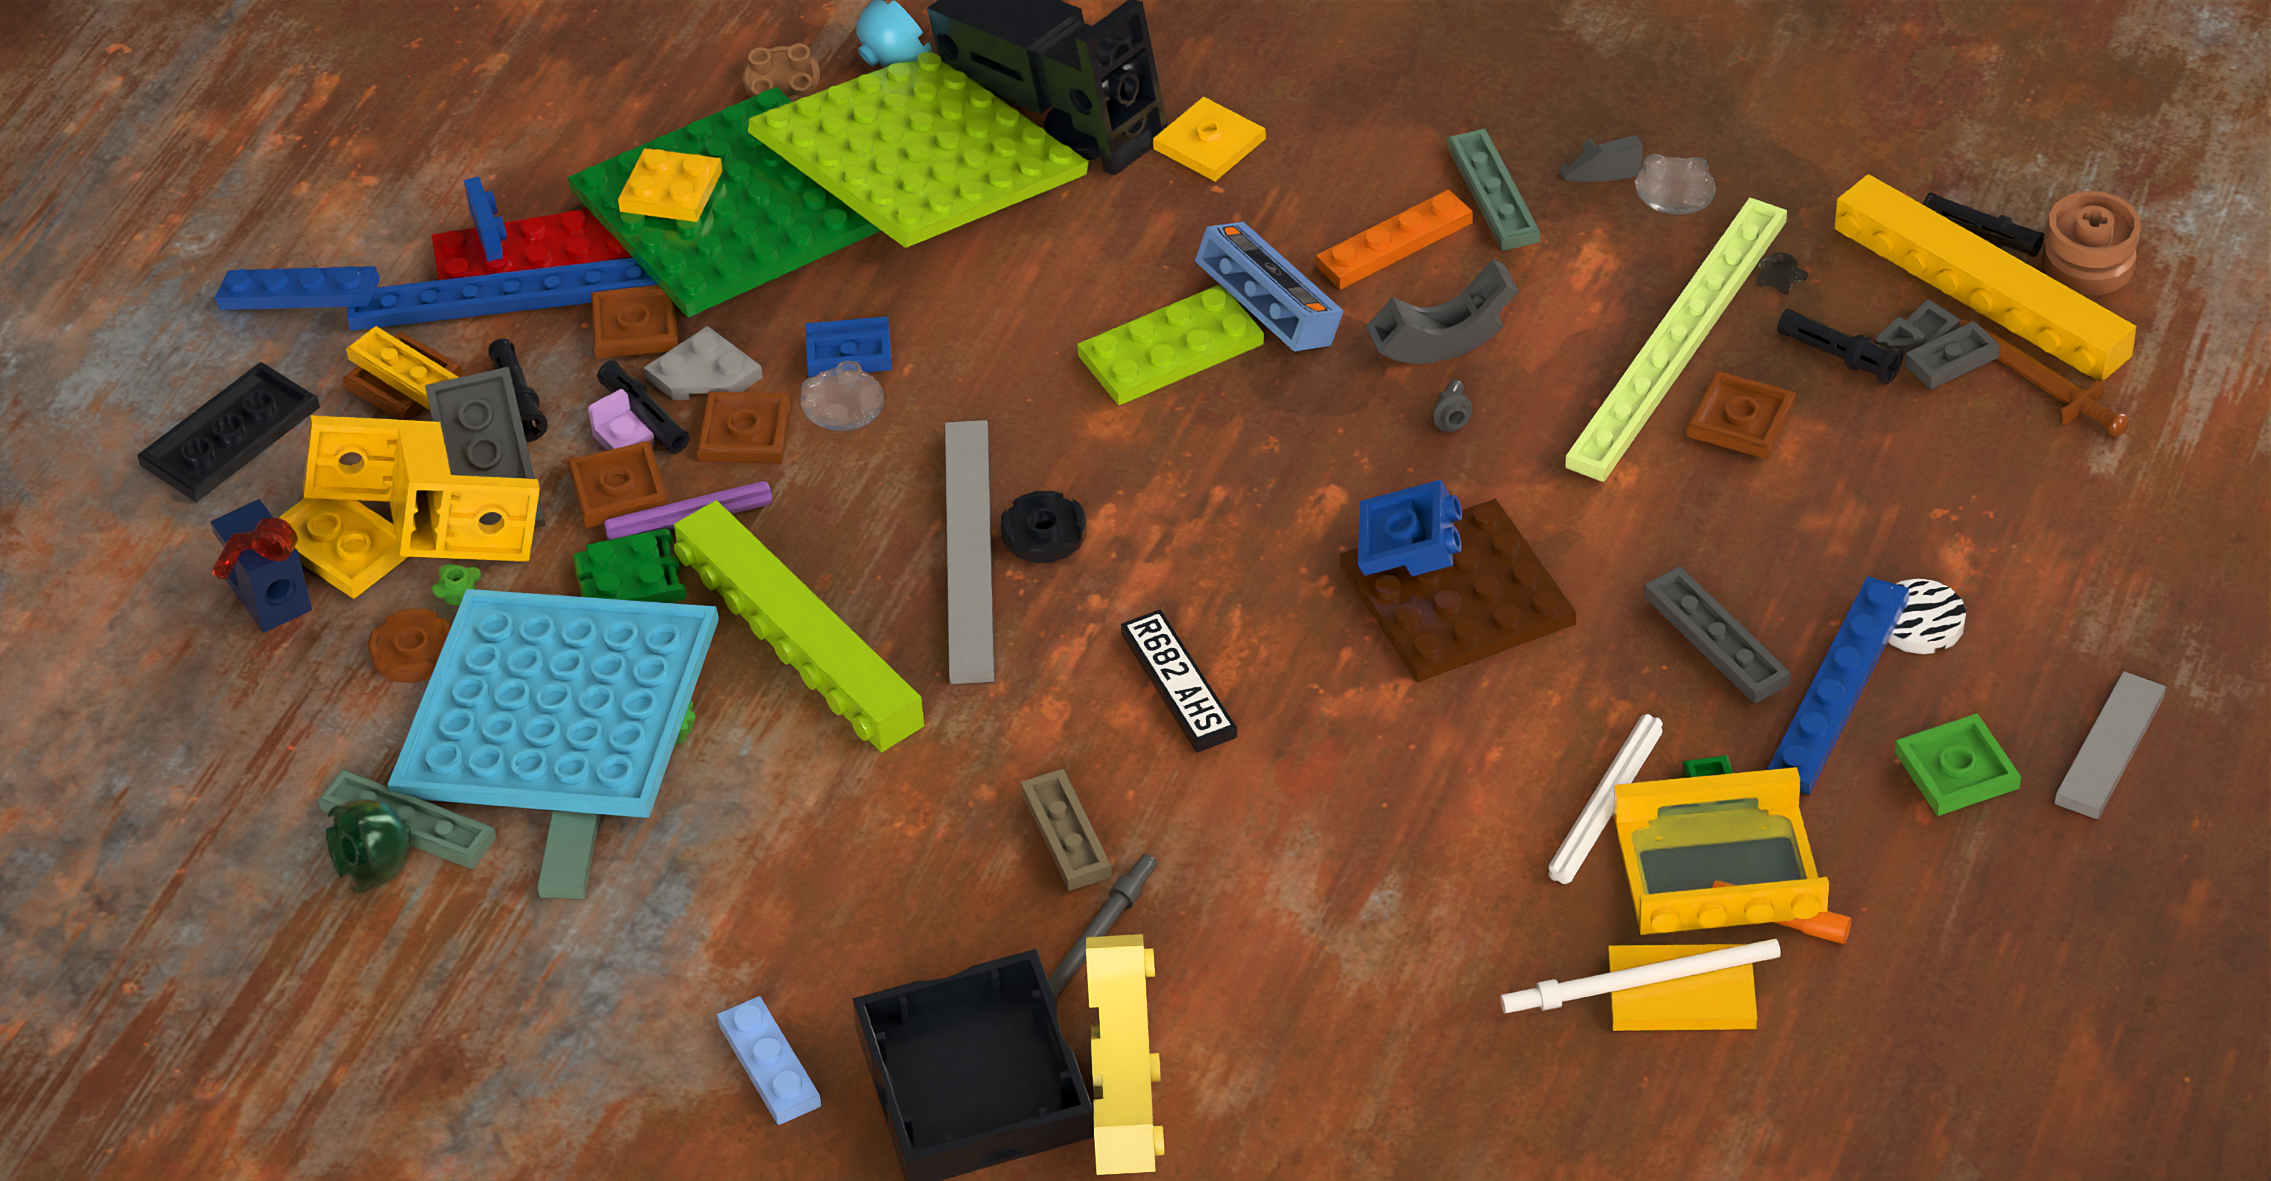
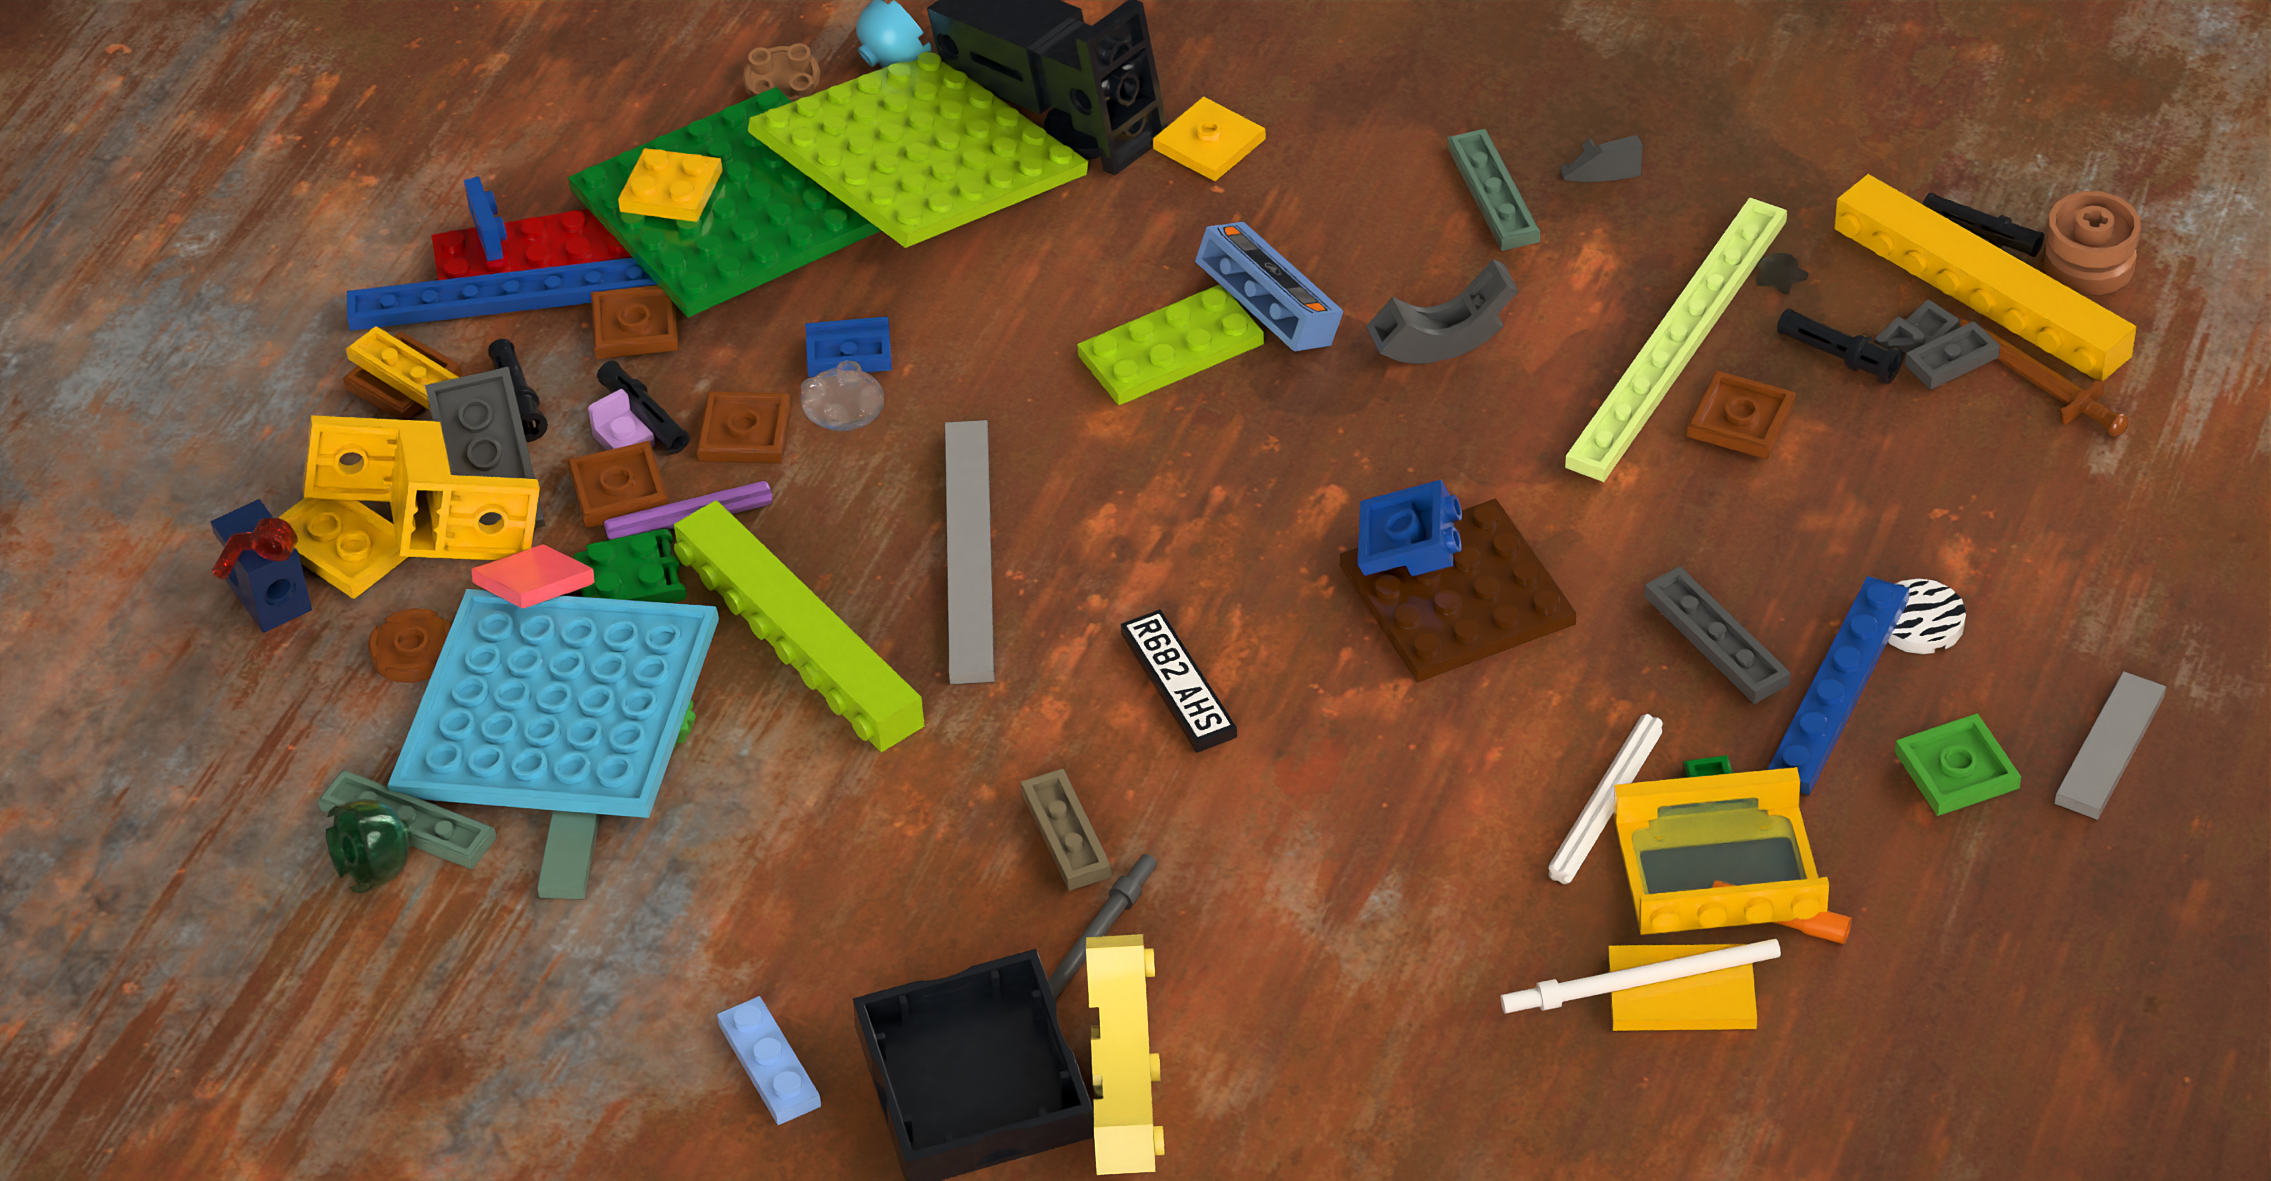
(228, 431): black tile -> none
(297, 288): blue plate -> none
(454, 582): bright green plate -> none
(533, 576): none -> coral tile
(703, 365): light grey plate -> none
(1043, 527): black plate -> none
(1394, 239): orange plate -> none
(1452, 408): dark grey plate -> none
(1675, 184): clear dish -> none

